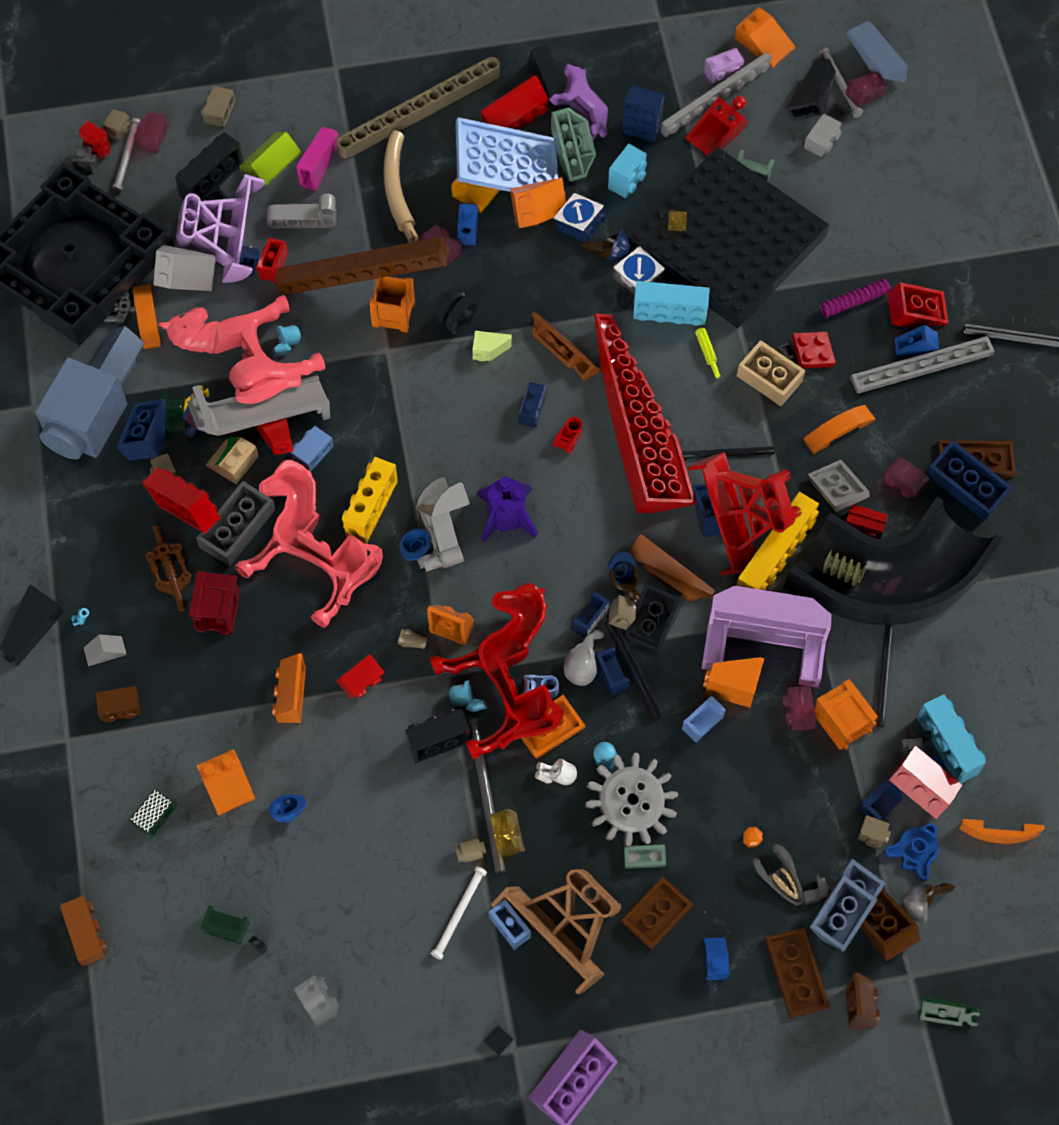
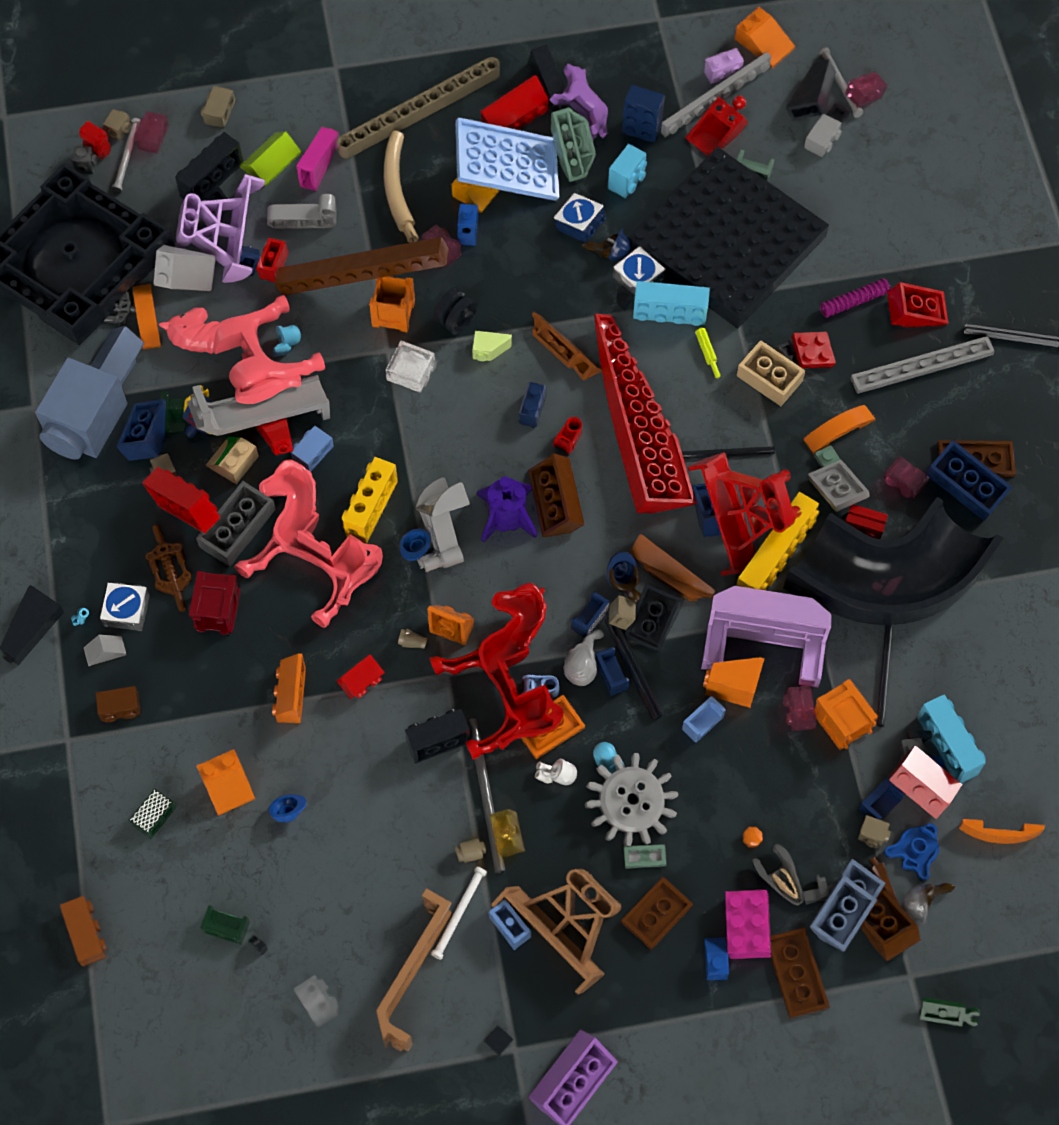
(124, 606): none -> piece
(411, 366): none -> clear piece
(439, 908): none -> medium nougat panel
(463, 695): medium azure piece -> none
(537, 201): orange slope -> none
(556, 496): none -> reddish brown slope
(677, 220): clear yellow plate -> none
(748, 924): none -> dark pink brick
(826, 456): none -> sand green plate
(843, 569): olive piece -> none
(861, 1003): reddish brown slope -> none
(877, 52): sand blue slope -> none
(880, 871): none -> reddish brown piece
(917, 342): blue slope -> none

